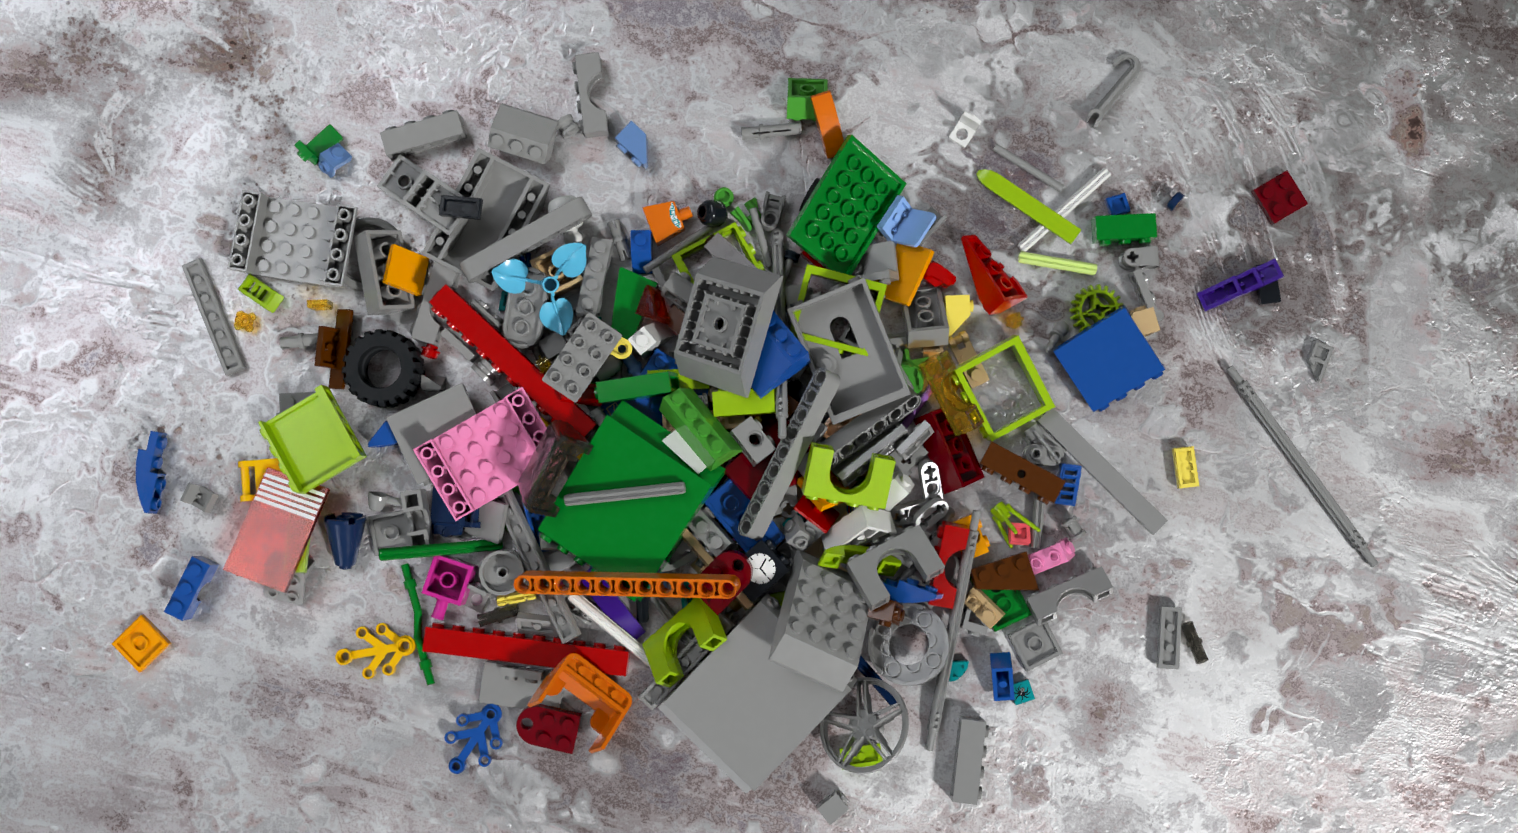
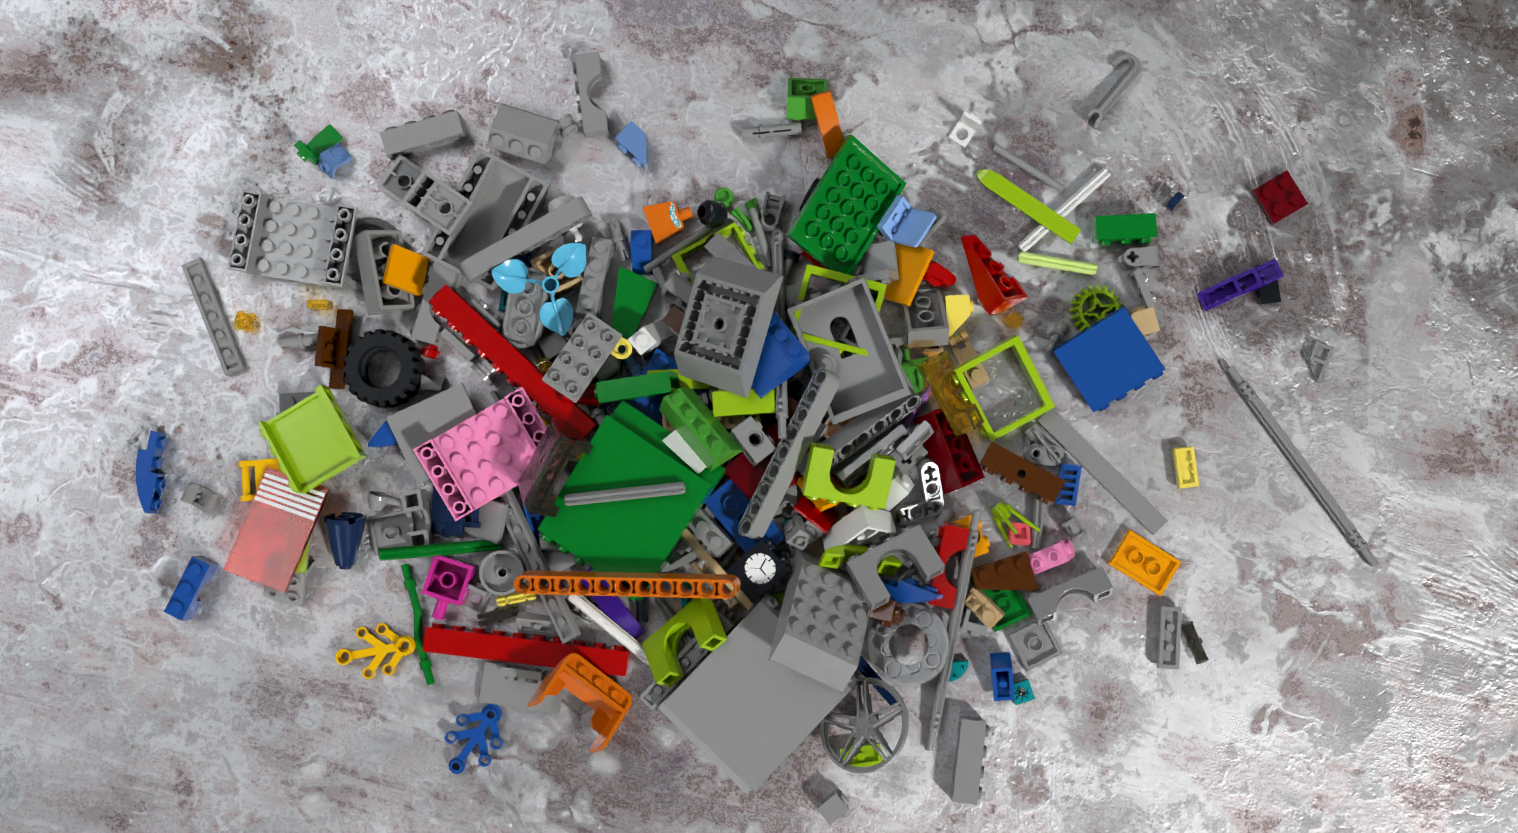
(141, 643): light orange tile -> none
(270, 301): lime slope -> none
(461, 207): black tile -> none
(551, 727): dark red plate -> none
(653, 306): clear red slope -> none
(725, 565): dark red plate -> none
(930, 513): light grey beam -> none
(1117, 204): blue tile -> none
(1144, 562): none -> light orange tile

